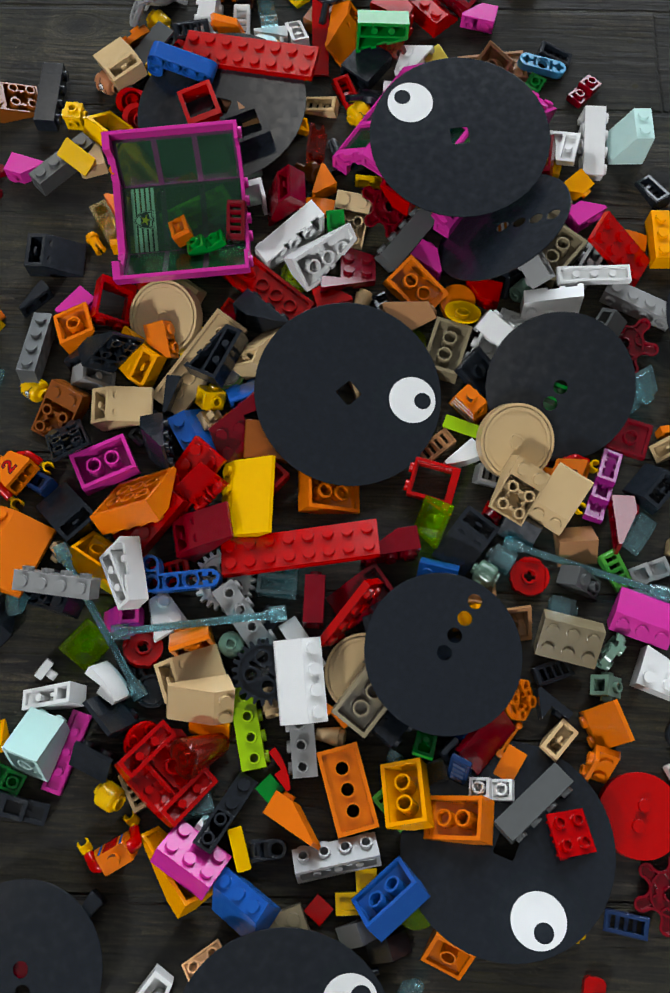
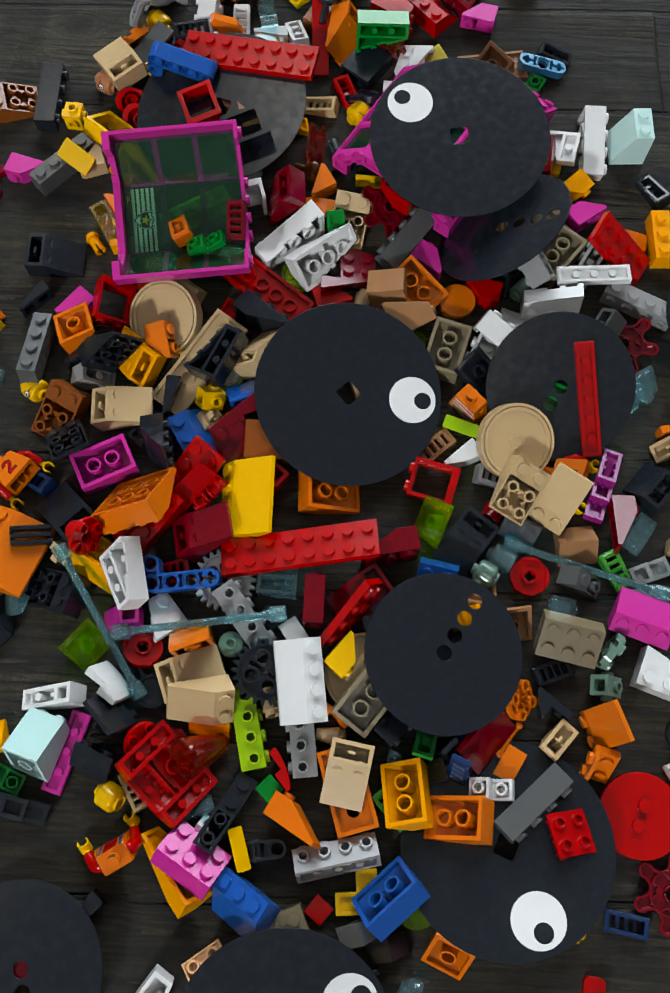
(46, 670): white tile -> none
(48, 541): none -> black tile
(57, 584): light grey brick -> none
(83, 535): none -> red plate
(342, 657): none -> yellow slope
(347, 774): none -> tan slope
(386, 286): none -> medium nougat slope
(462, 312): yellow dish -> none
(584, 91): dark red slope -> none
(587, 398): none -> red tile
(632, 439): dark red tile -> none

